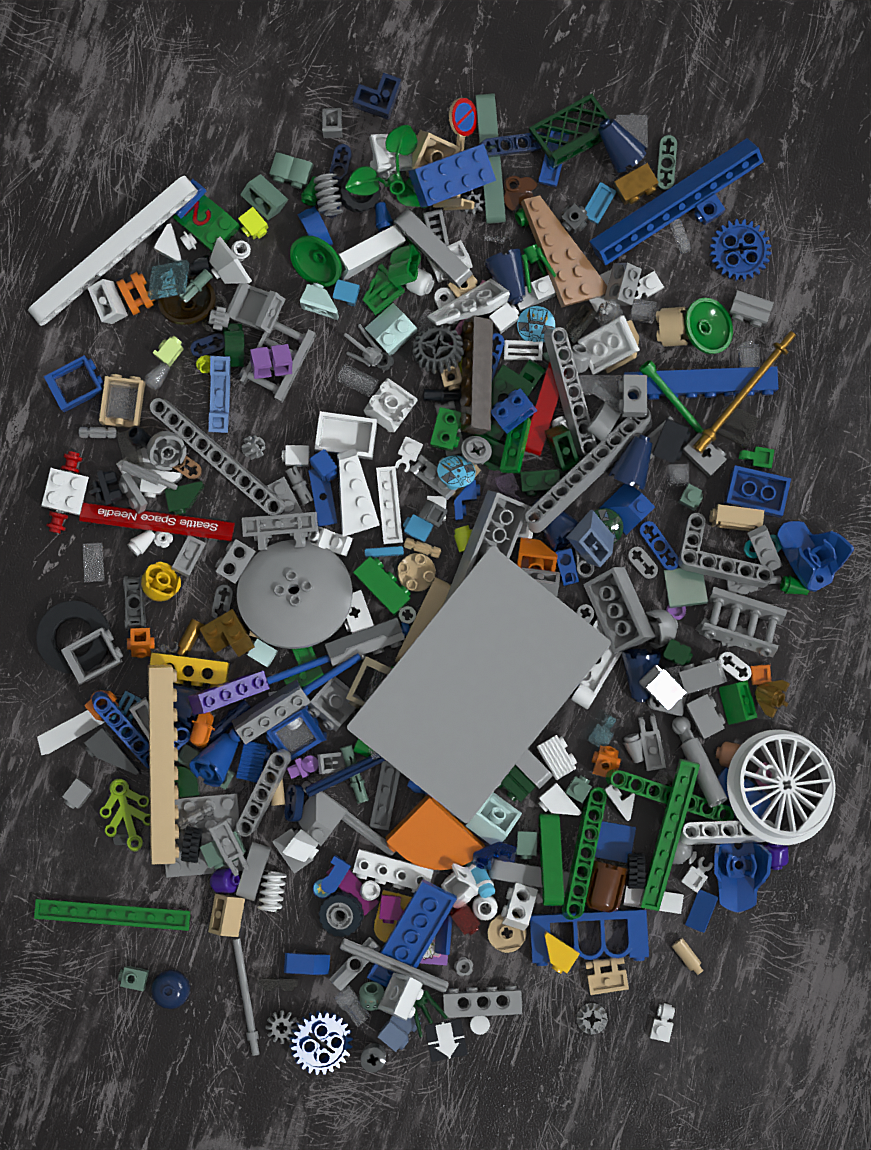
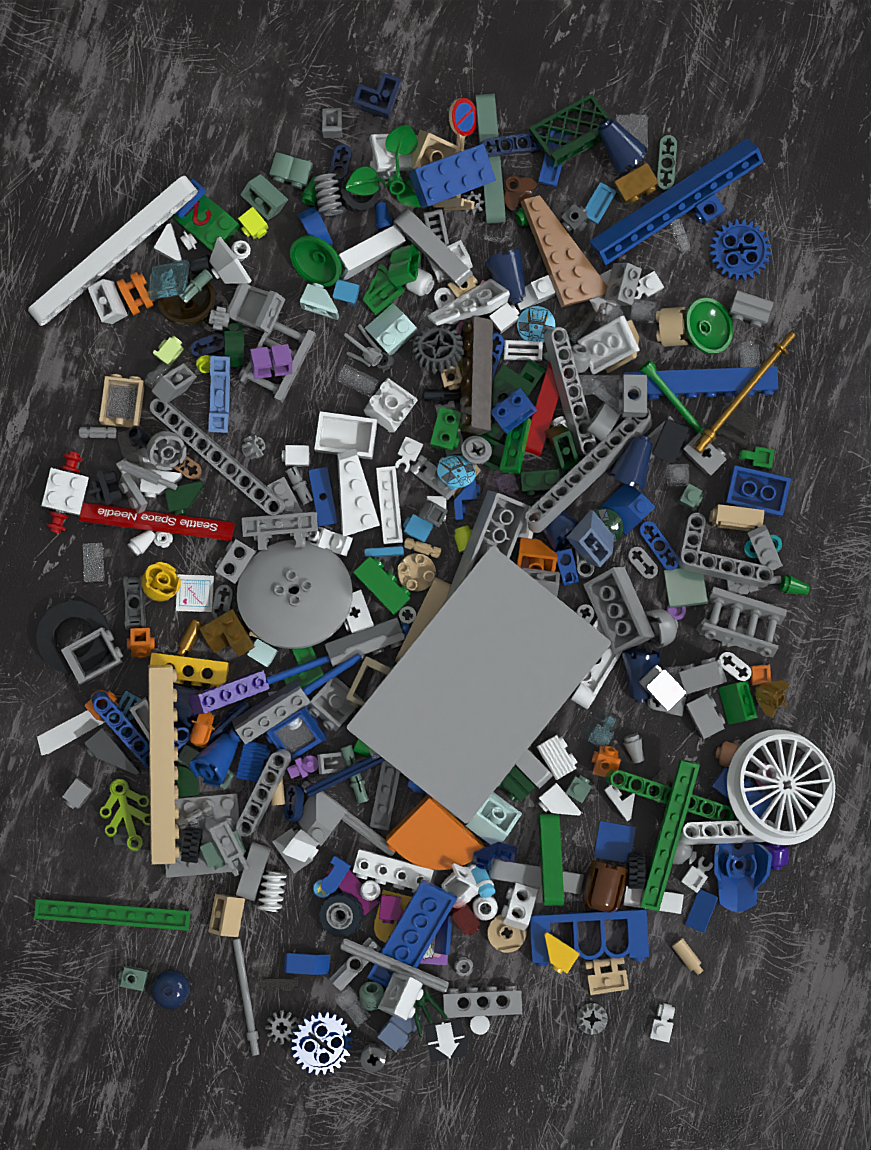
(56, 391): blue window -> none
(173, 383): none -> light grey brick
(188, 556): light grey plate -> none
(195, 593): none -> white sticker
(224, 881): dark purple head -> none
(324, 466): blue brick -> none
(526, 844): sand green brick -> none
(534, 255): green plant -> none
(584, 863): green beam -> none
(651, 745): light grey hinge -> none
(676, 653): dark green brick -> none
(694, 752): light grey piece -> none
(813, 554): blue piece -> none

